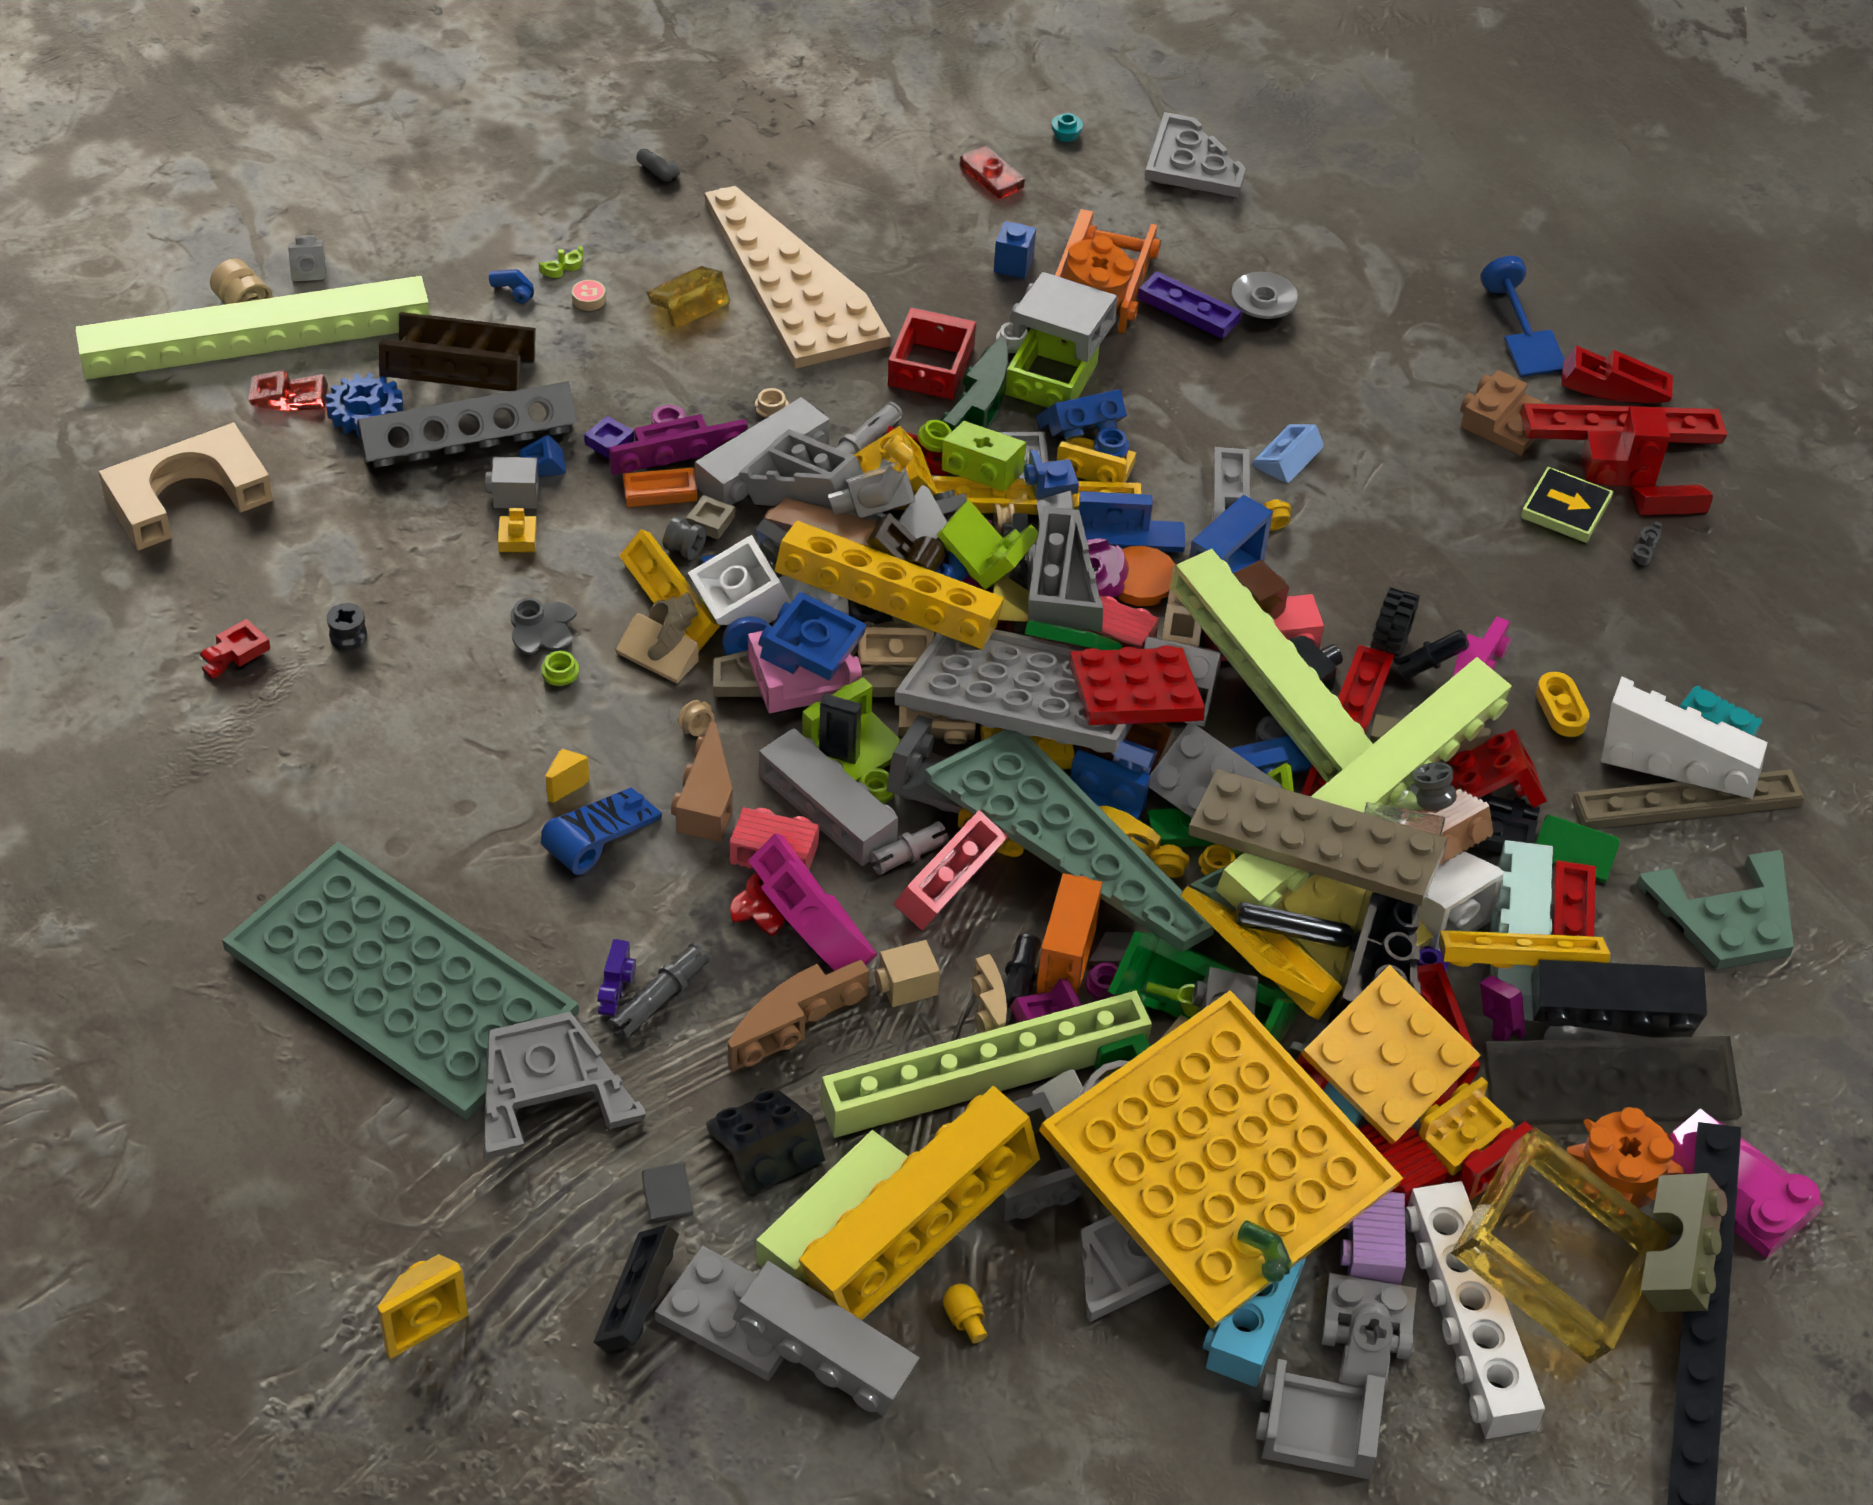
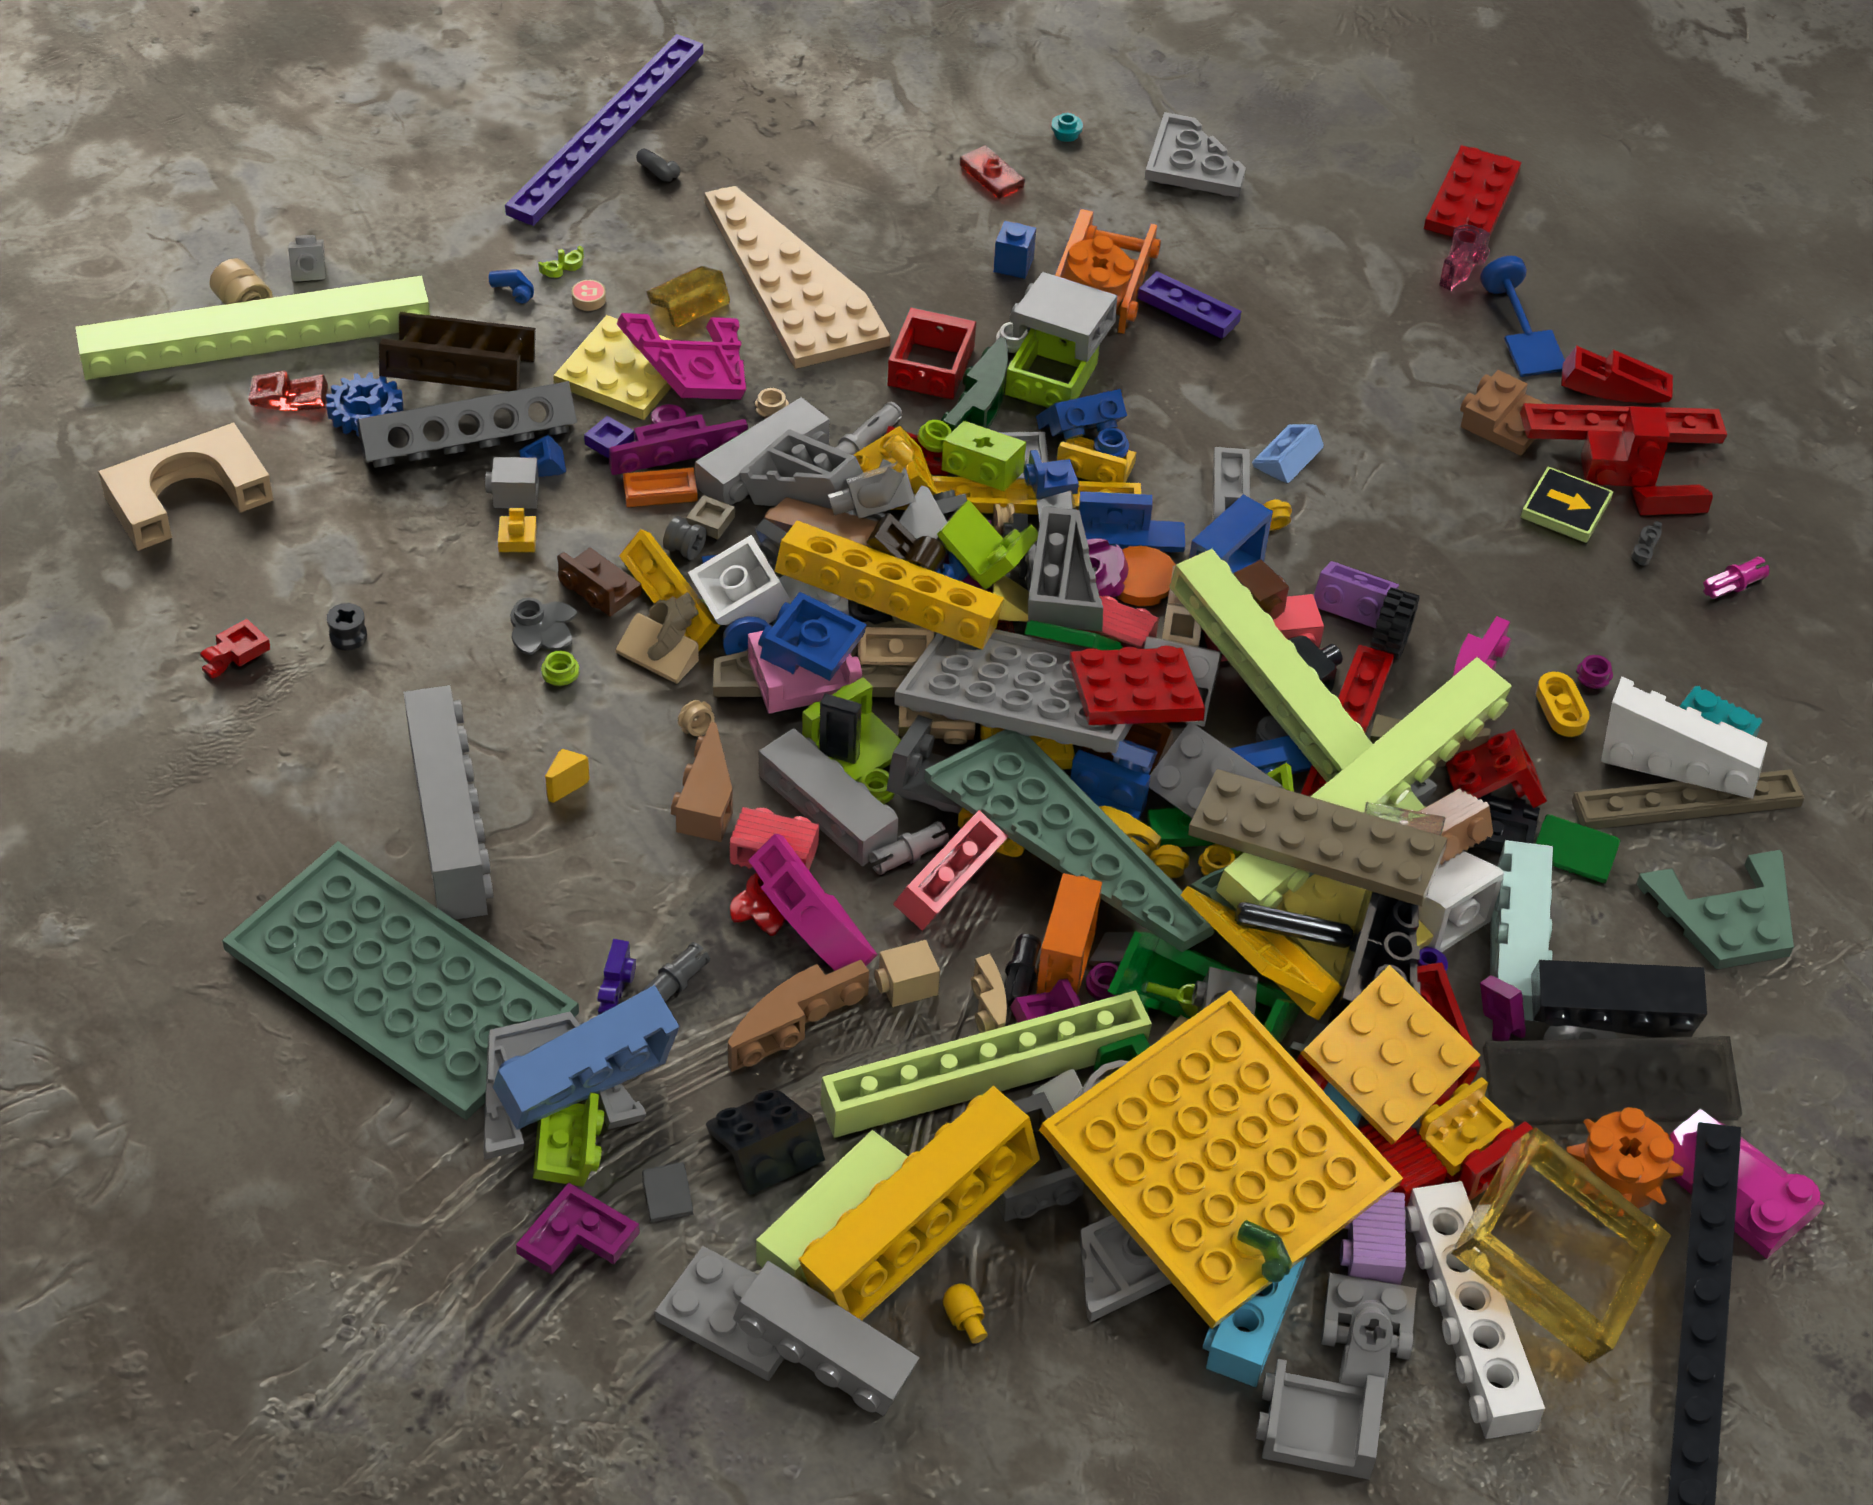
(422, 1304): yellow slope -> none
(448, 802): none -> light grey brick
(567, 1143): none -> lime bracket
(576, 1220): none -> magenta plate
(580, 835): blue door -> none
(588, 1059): none -> medium blue wedge
(598, 581): none -> reddish brown bracket
(603, 130): none -> dark purple plate
(613, 372): none -> light yellow plate
(636, 1288): black plate -> none
(692, 367): none -> dark pink wing
(1264, 295): light grey dish -> none
(1351, 593): none -> medium lavender bracket
(1432, 654): black axle -> none
(1434, 786): dark grey wheel -> none
(1466, 252): none -> clear pink plate
(1472, 191): none -> red plate
(1512, 949): yellow plate -> none
(1573, 899): red plate -> none
(1595, 672): none -> magenta plate
(1684, 1274): olive arch -> none
(1735, 578): none -> dark pink axle

